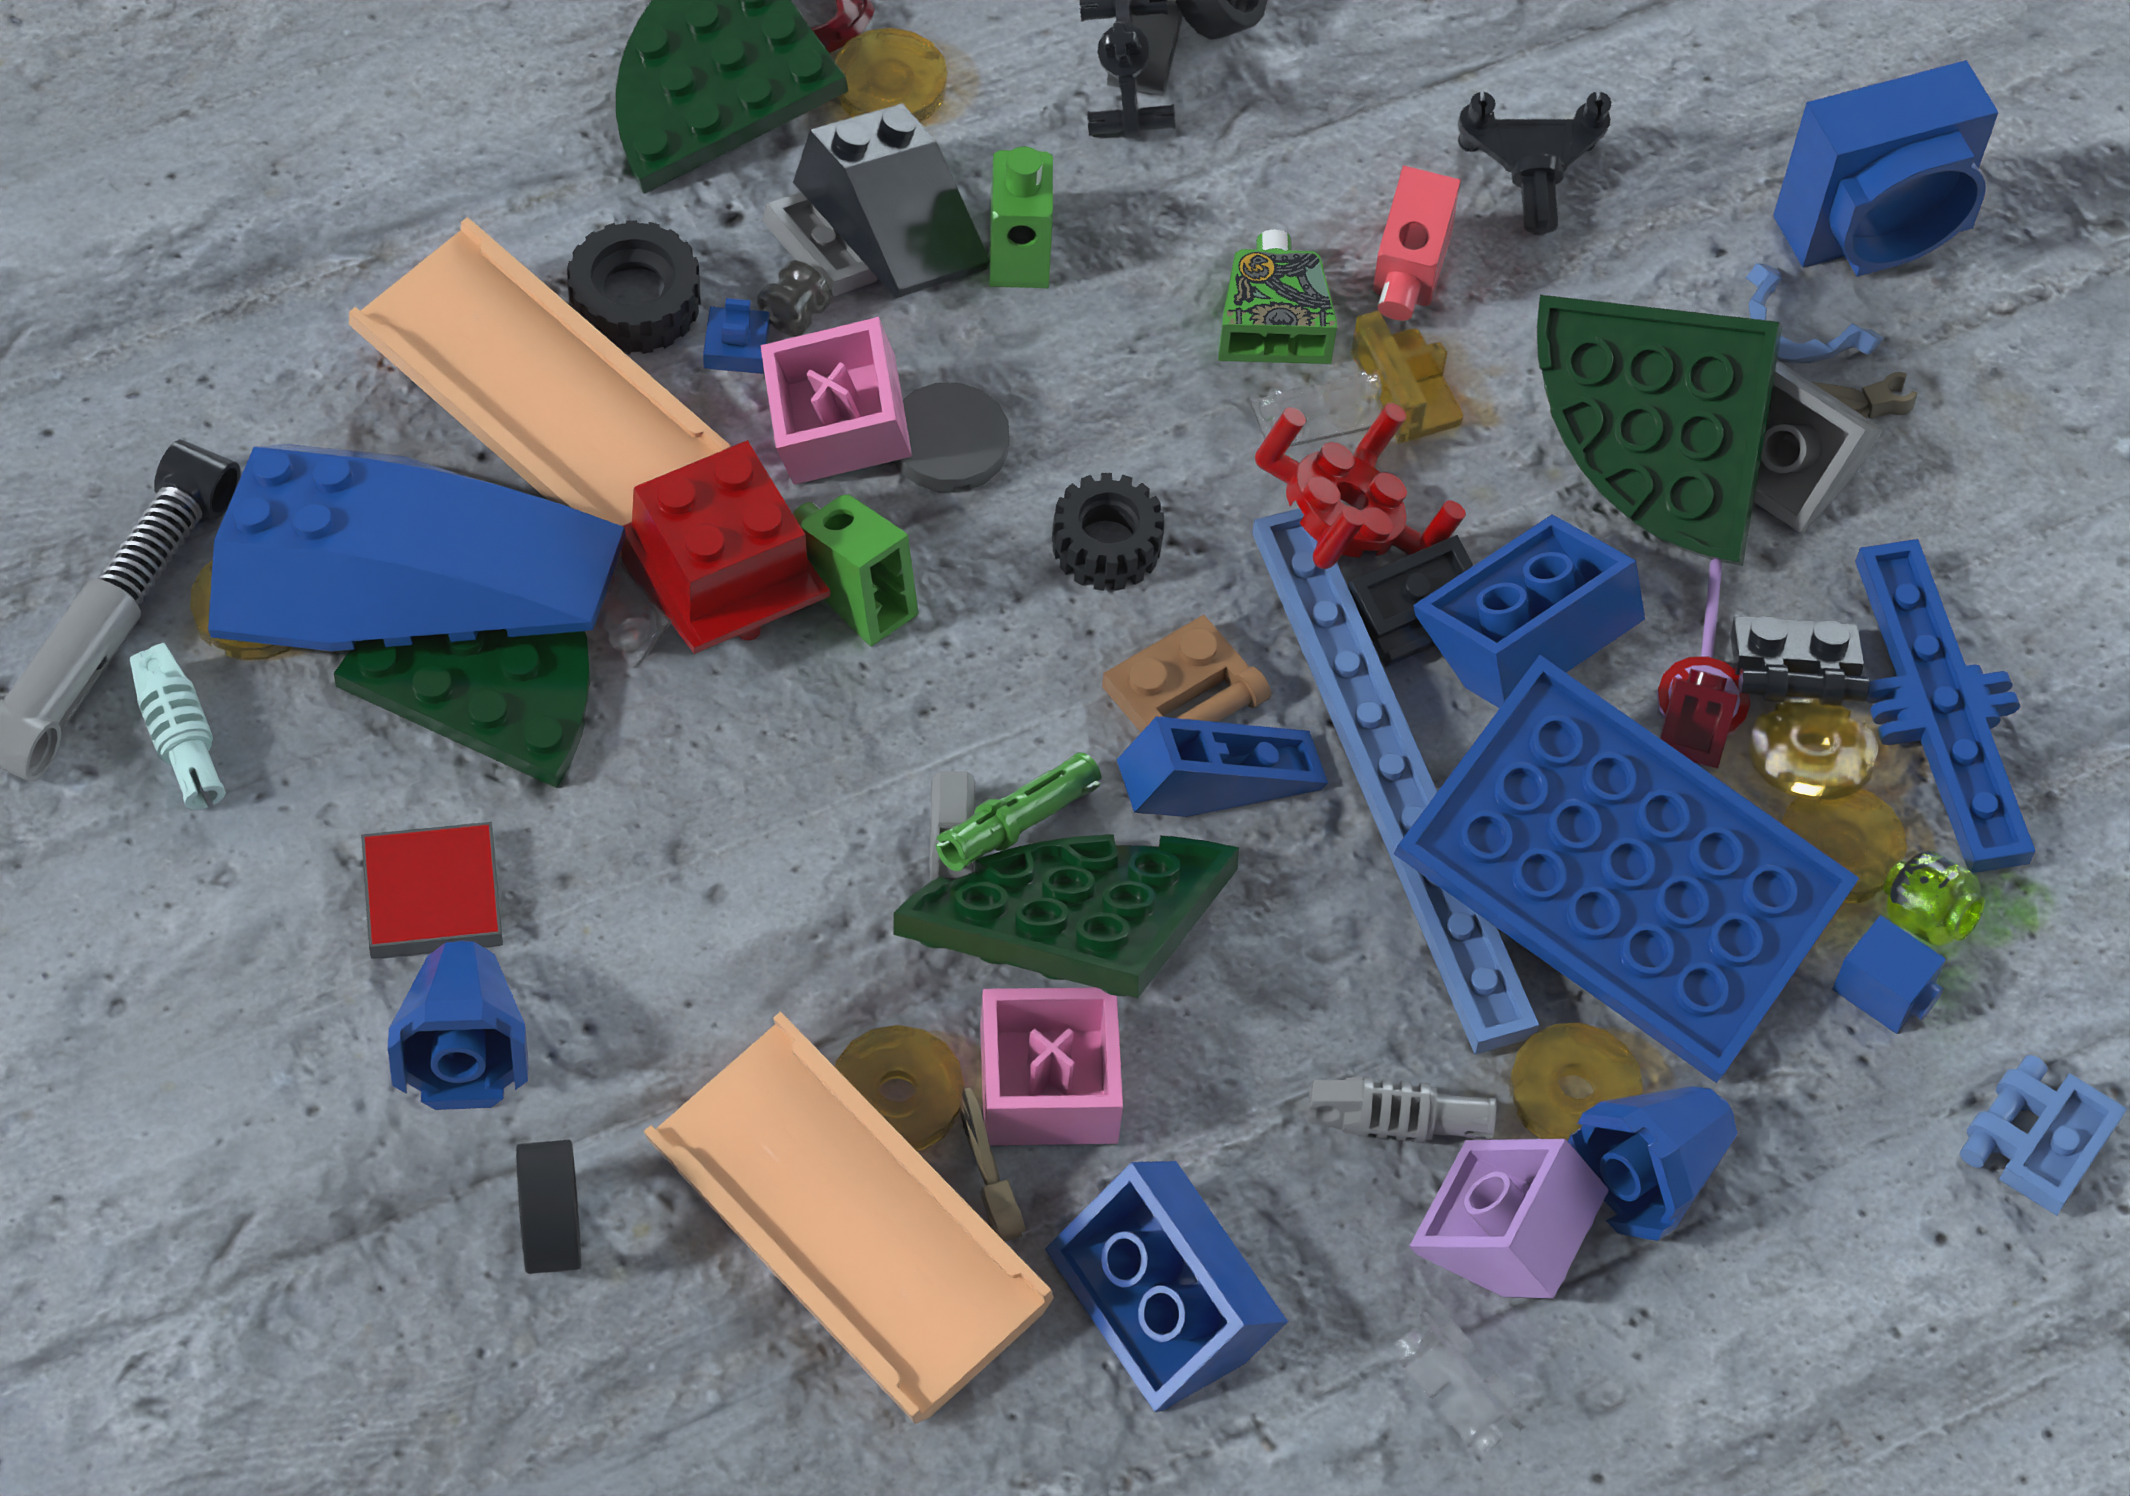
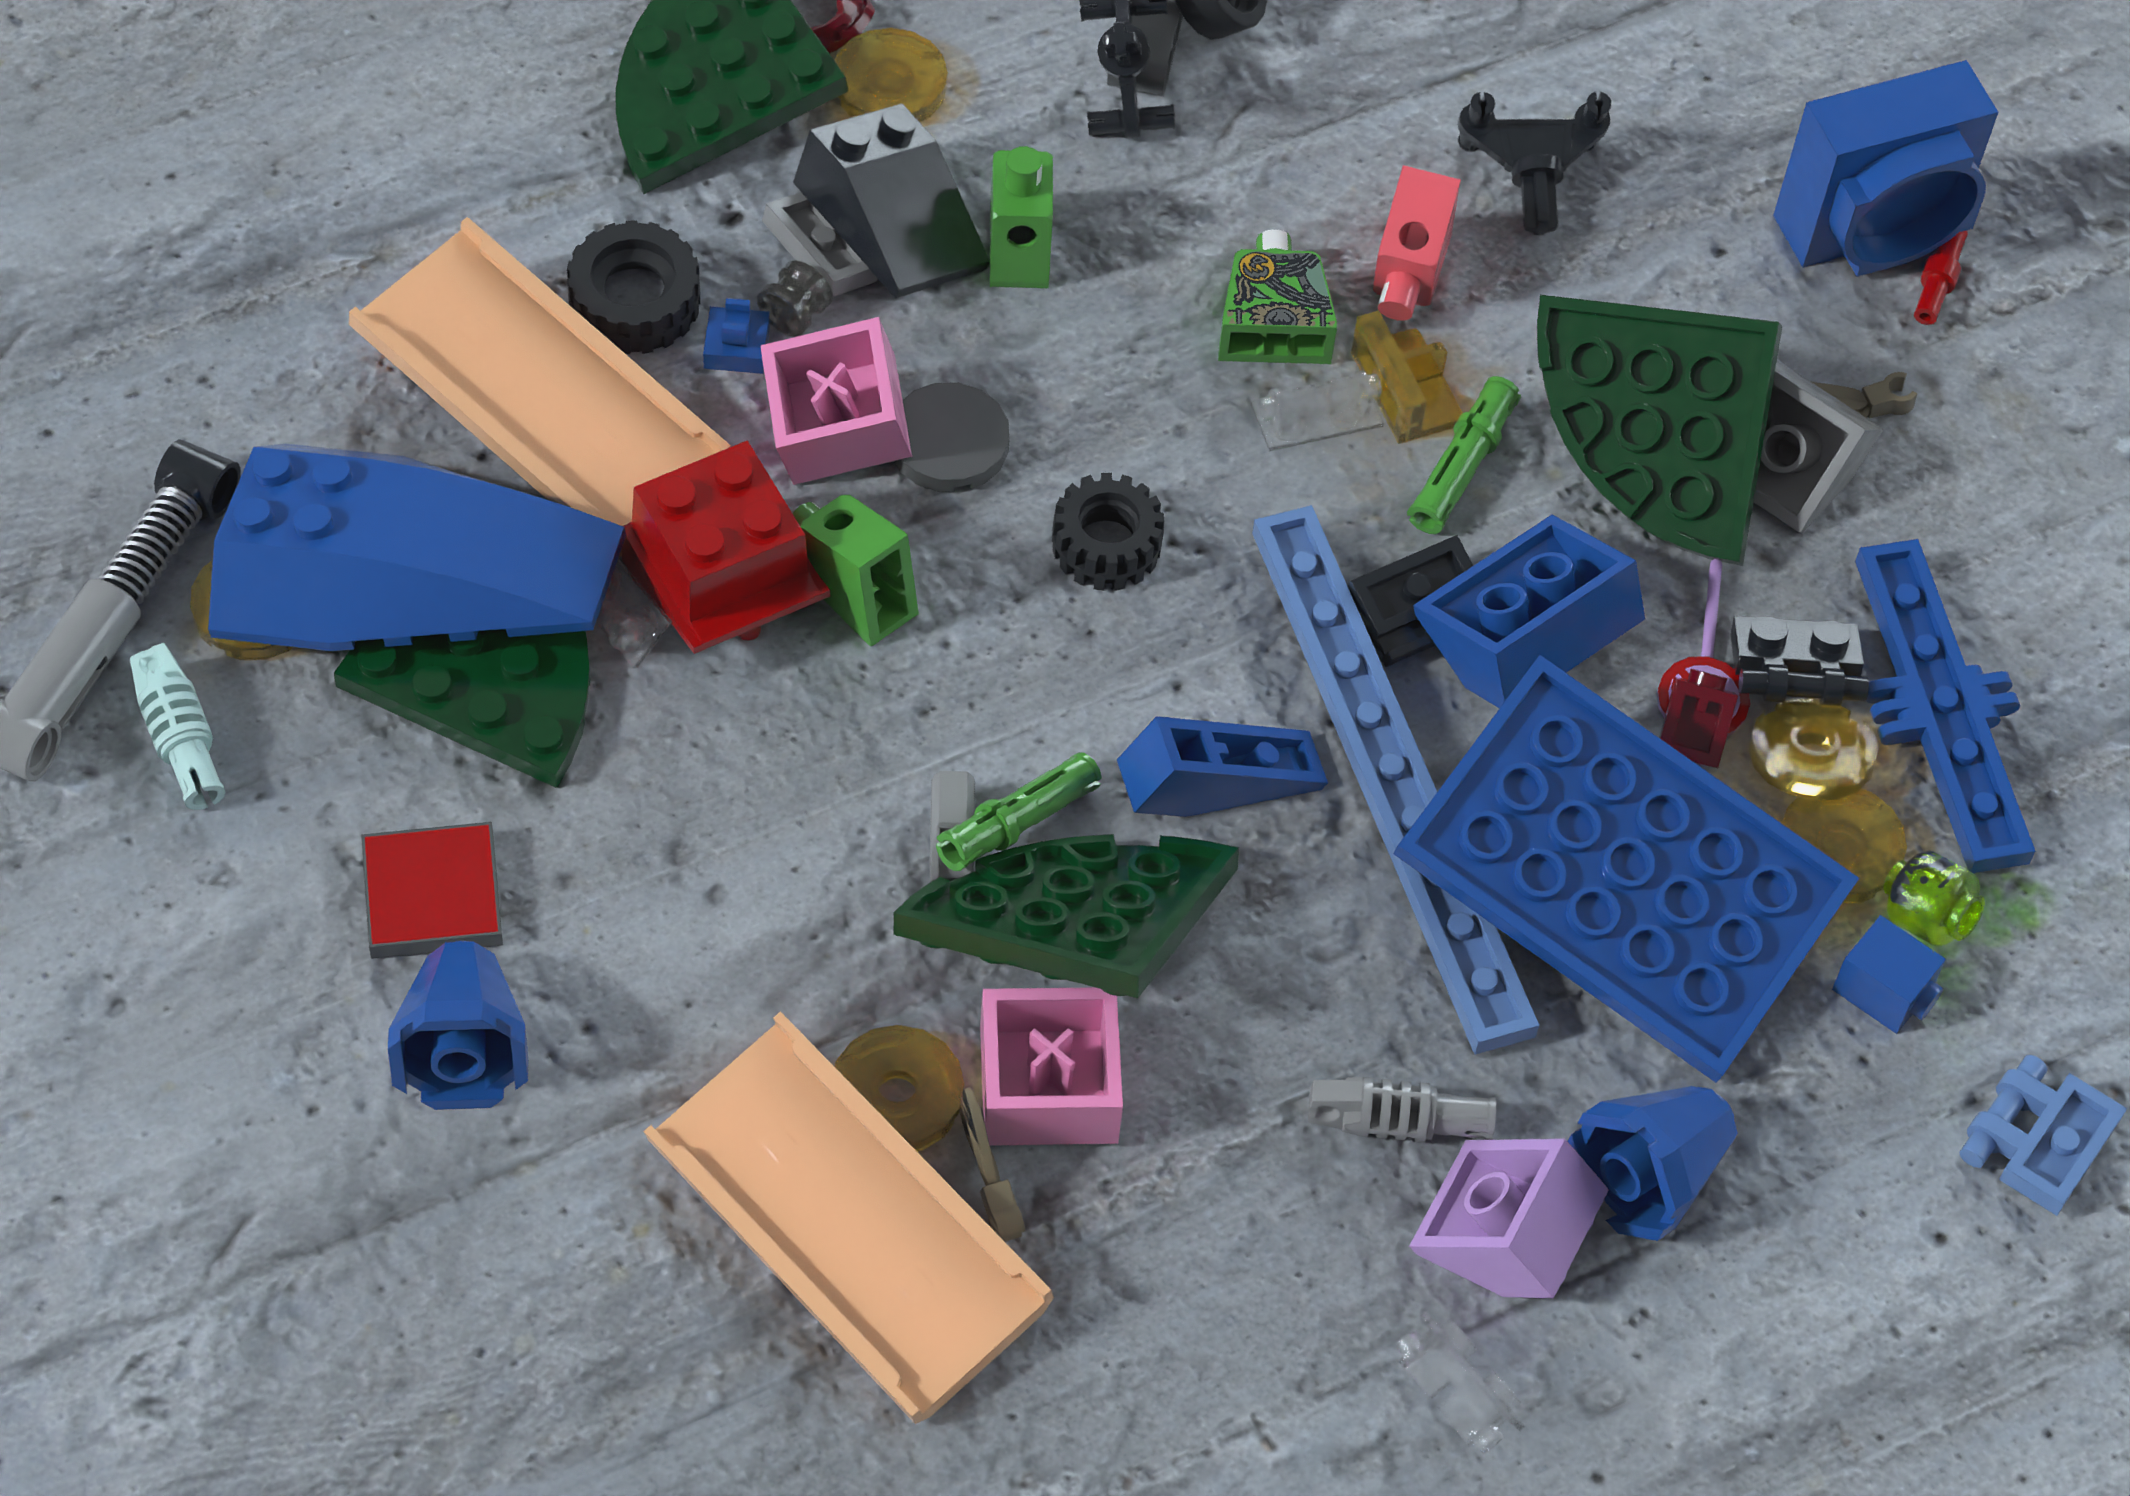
(548, 1206): black tyre -> none
(1165, 1283): blue slope -> none
(1182, 669): medium nougat plate -> none
(1333, 474): red plate -> none
(1474, 437): none -> bright green pin
(1564, 1052): clear yellow tile -> none
(1766, 281): medium blue helmet -> none
(1939, 278): none -> red bar

